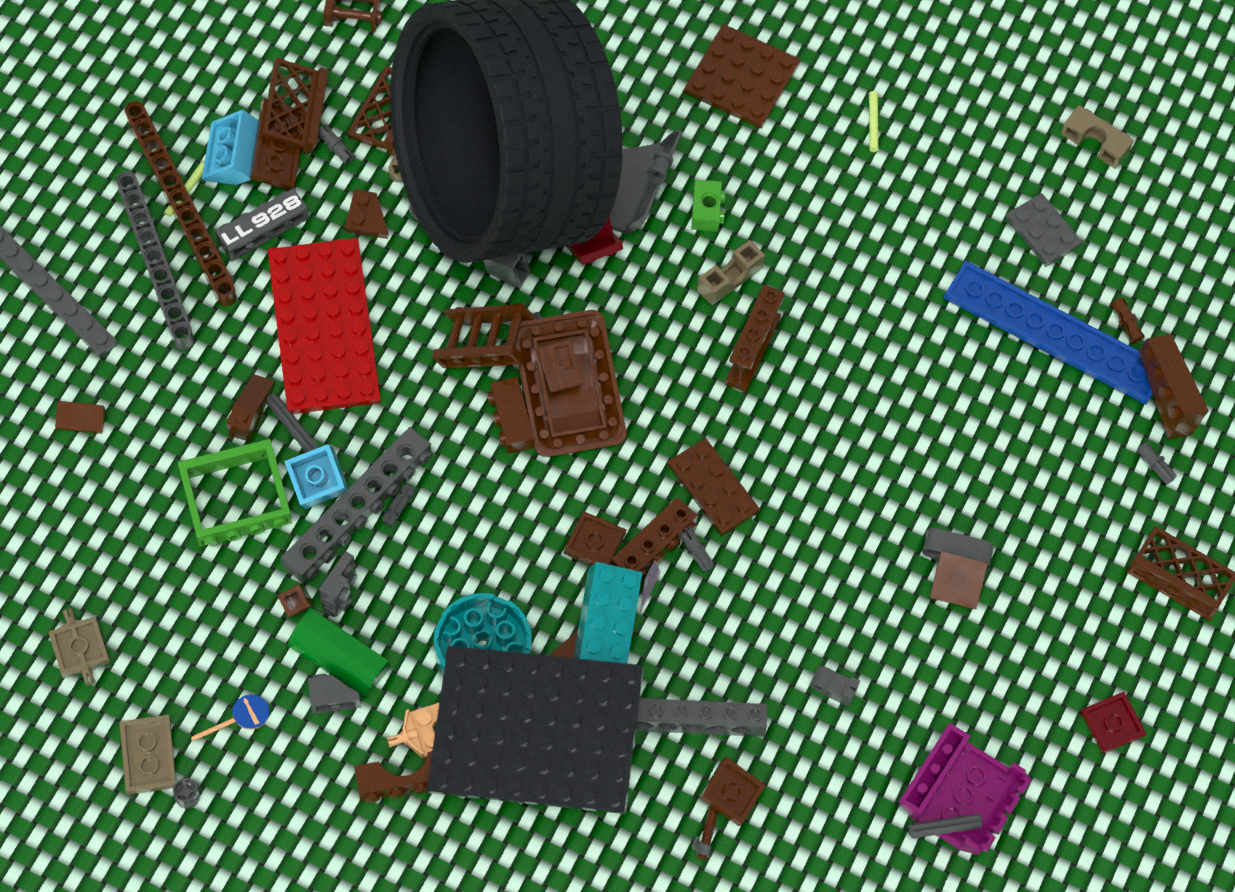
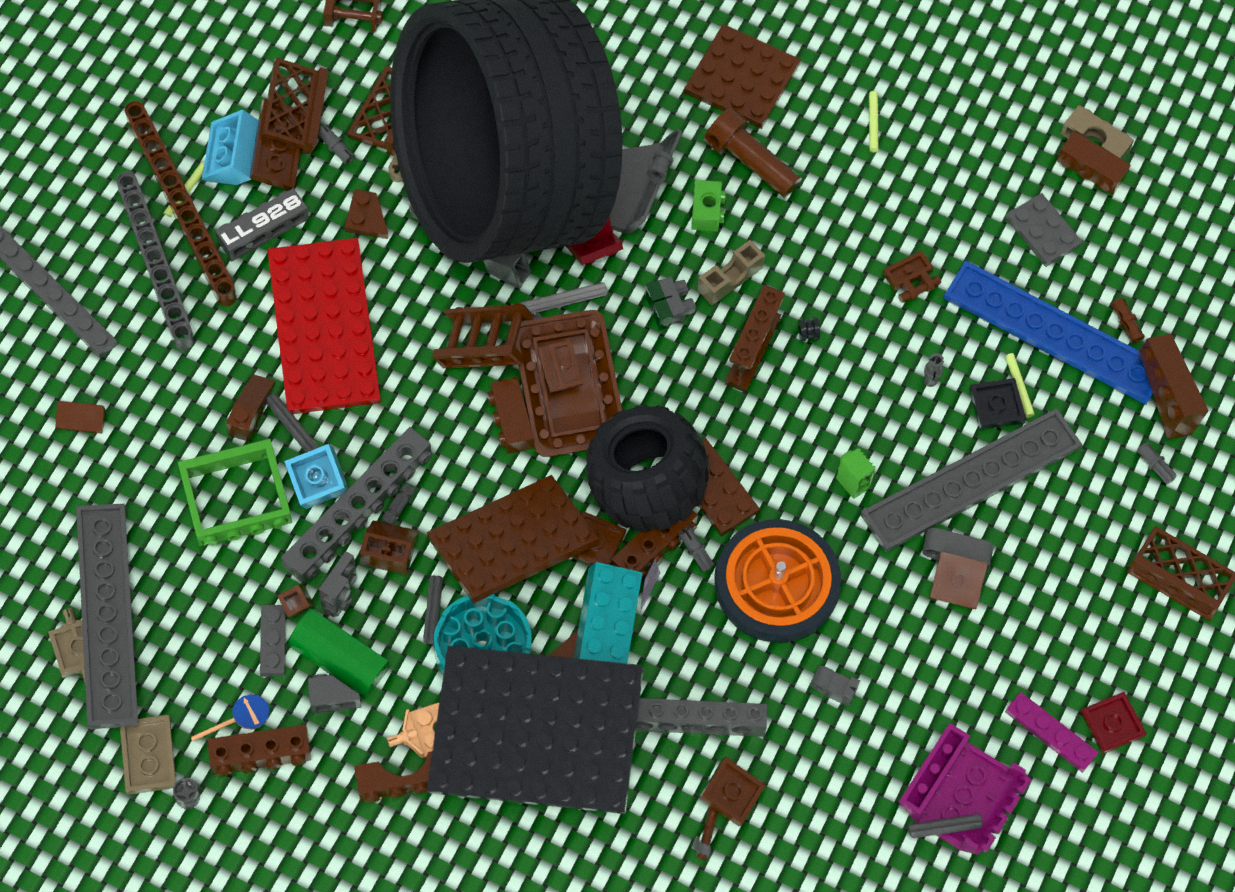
(106, 616): none -> dark grey plate
(259, 750): none -> reddish brown brick
(272, 641): none -> dark grey plate
(388, 547): none -> reddish brown slope
(433, 608): none -> dark grey axle
(512, 538): none -> reddish brown plate
(564, 298): none -> light grey axle
(654, 495): none -> black tyre
(666, 303): none -> hips
(730, 134): none -> reddish brown piece
(777, 580): none -> orange wheel
(808, 329): none -> black wheel
(855, 472): none -> bright green brick
(909, 270): none -> reddish brown plate
(933, 370): none -> dark grey pin
(971, 480): none -> dark grey plate
(997, 403): none -> black plate
(1015, 372): none -> yellowish green bar
(1051, 732): none -> magenta plate
(1093, 163): none -> reddish brown brick

